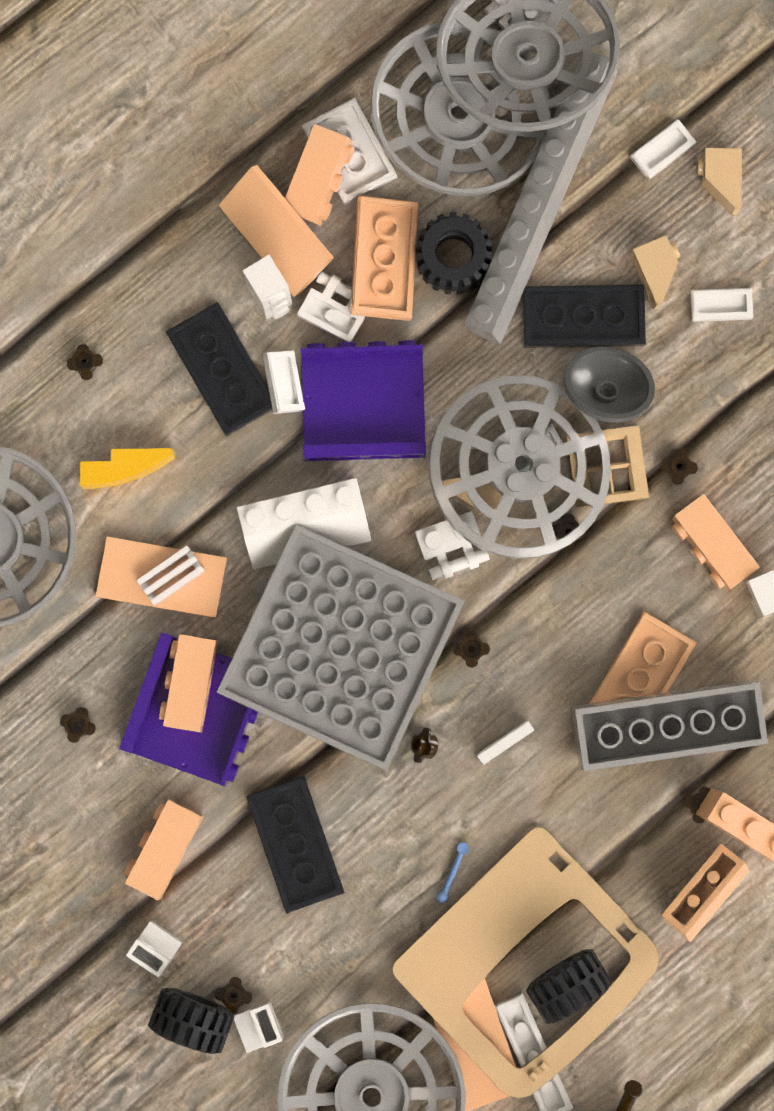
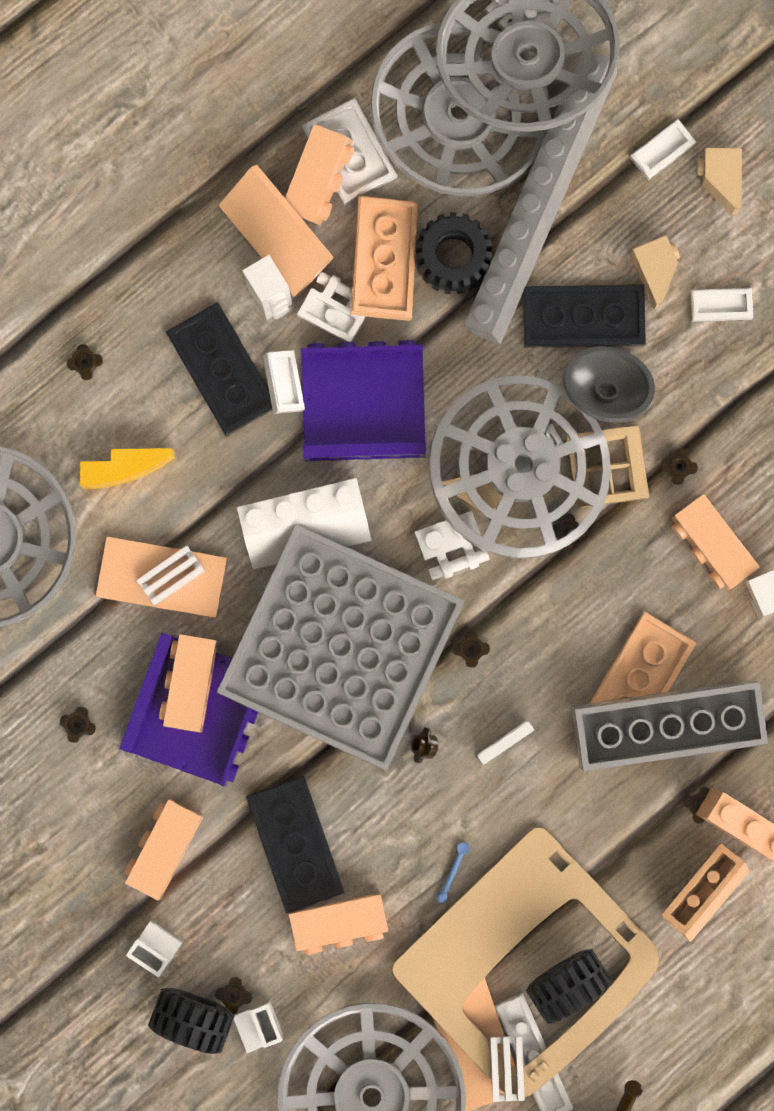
(339, 923): none -> light nougat brick
(508, 1096): none -> white tile

